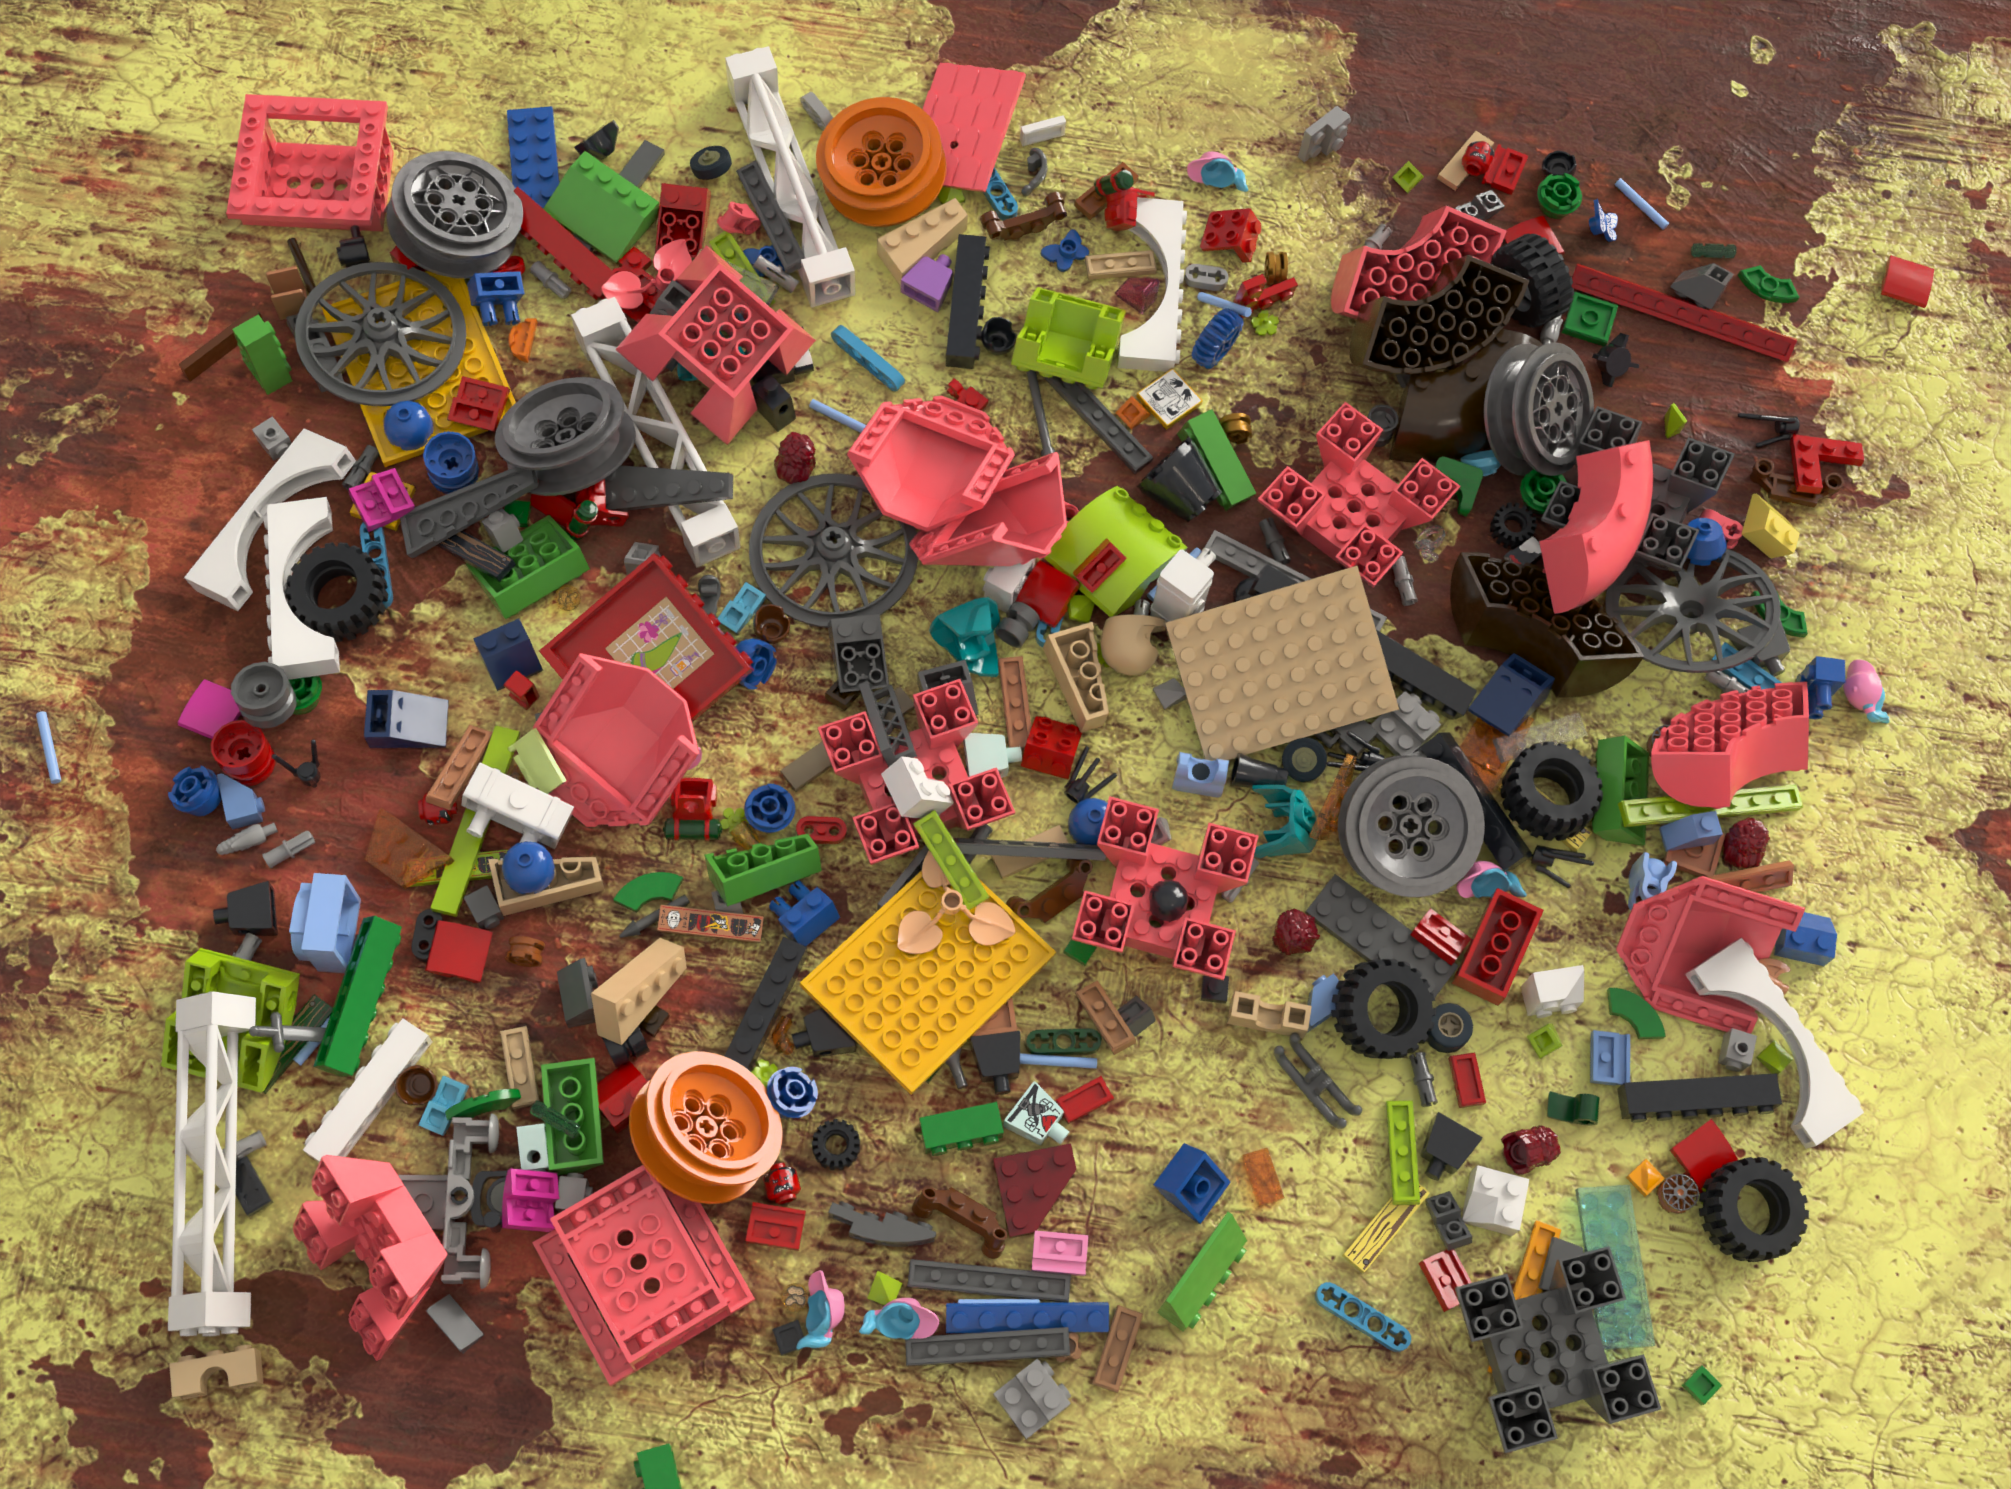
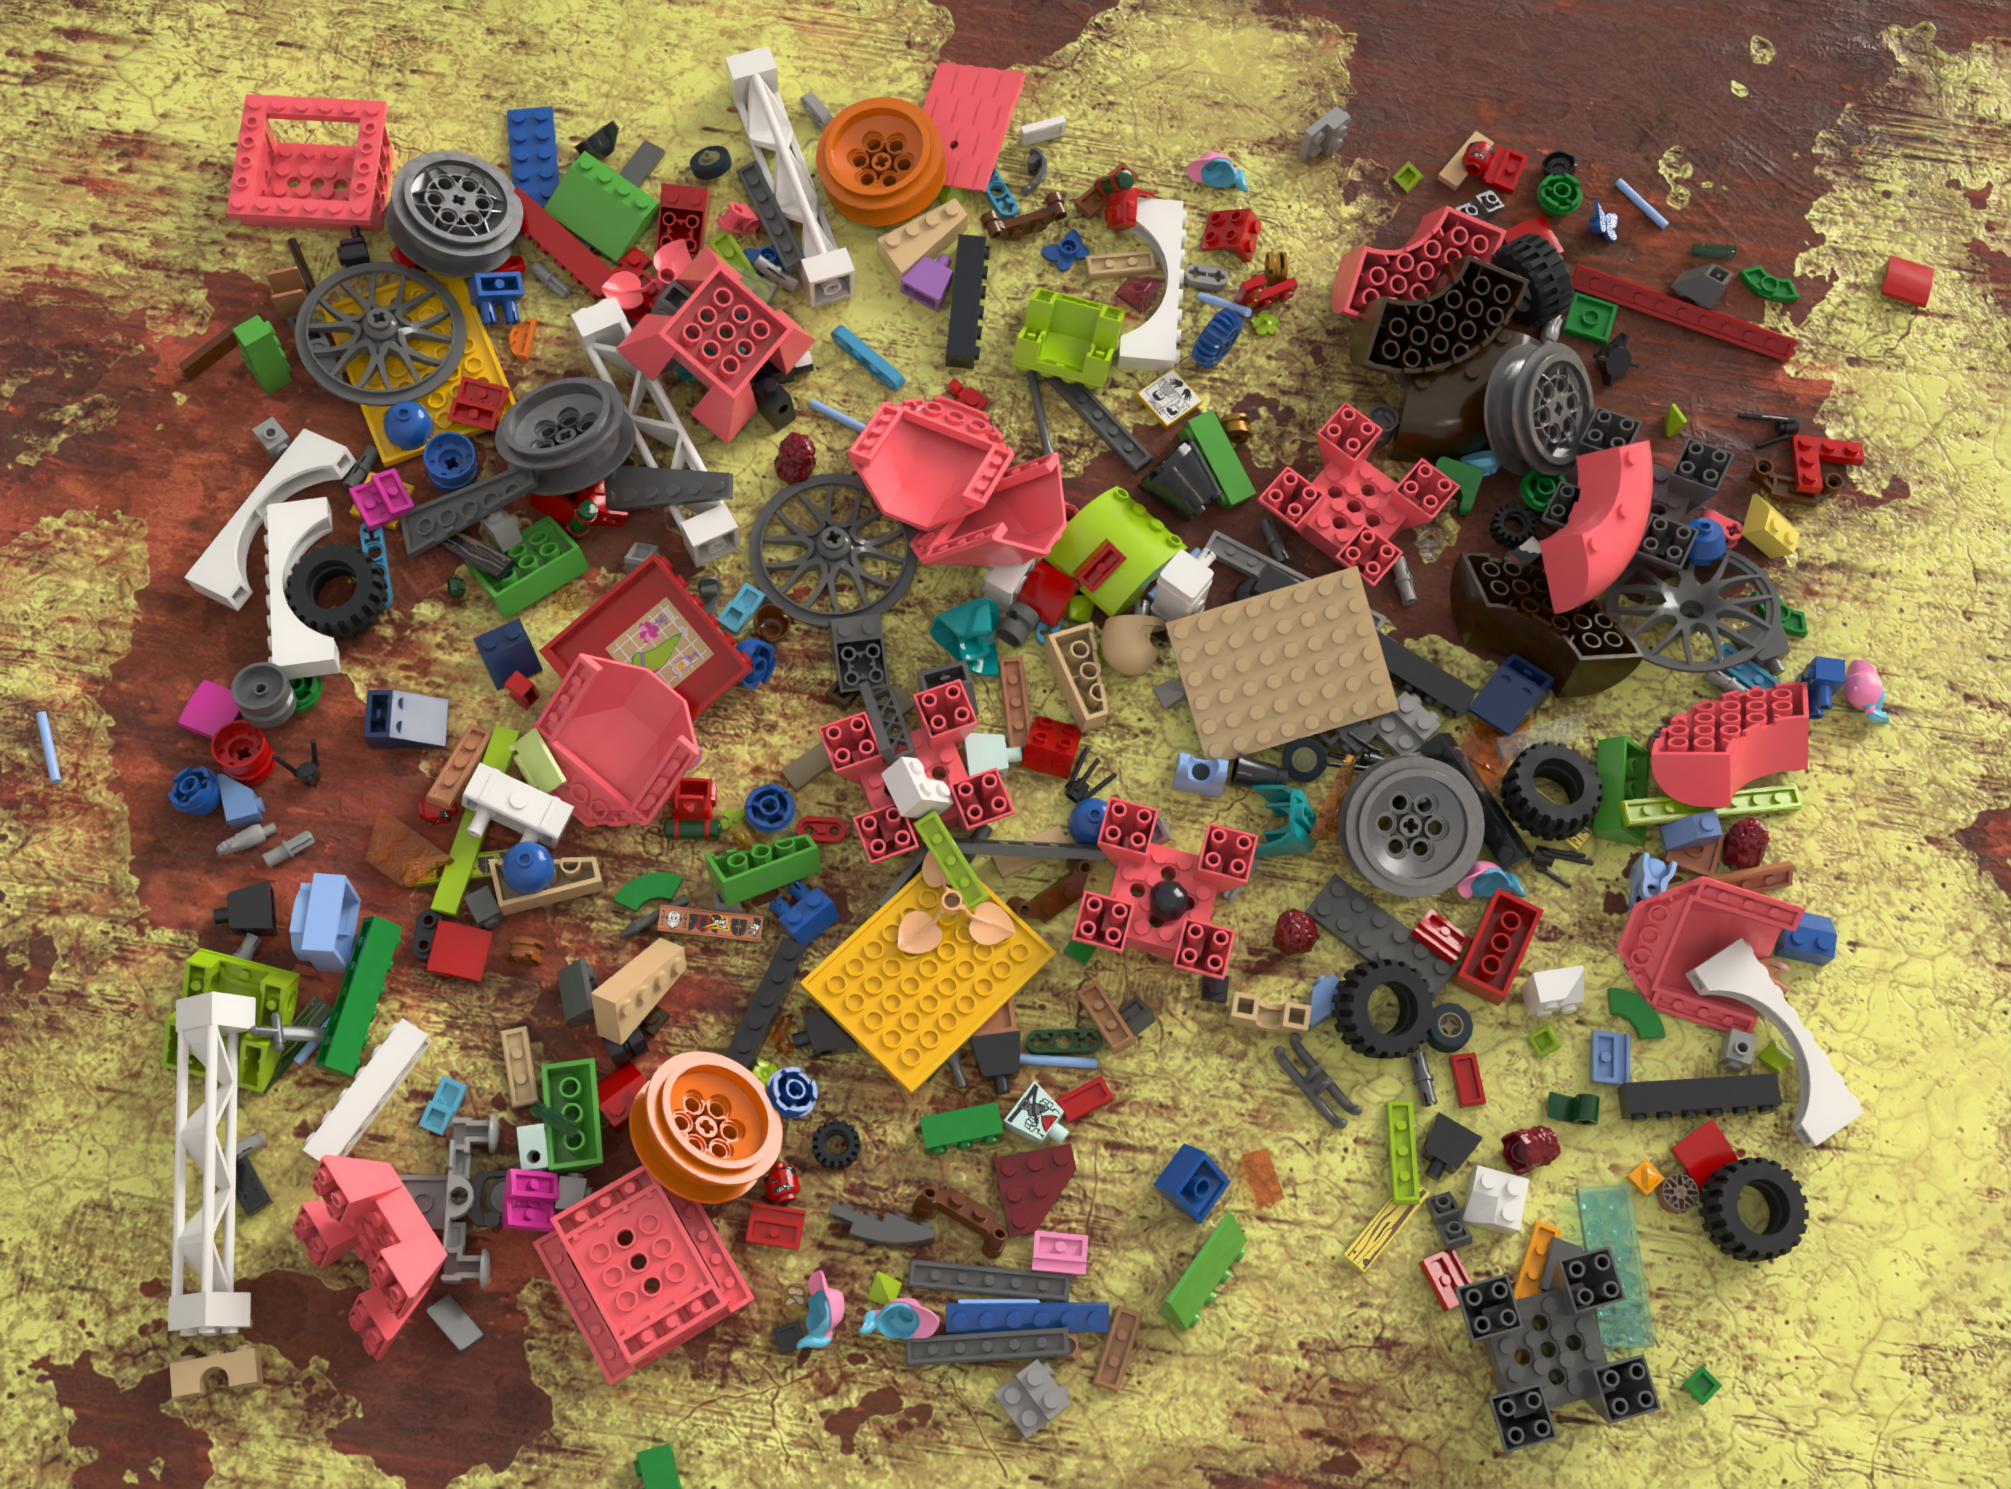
(416, 1085): reddish brown hair -> none
(455, 586): none -> dark green plate
(485, 1103): green tile -> none
(521, 511): green plate -> none
(998, 336): black hair -> none
(1132, 413): orange slope -> none
(1364, 1313): dark azure beam -> none
(1378, 237): light grey pin -> none

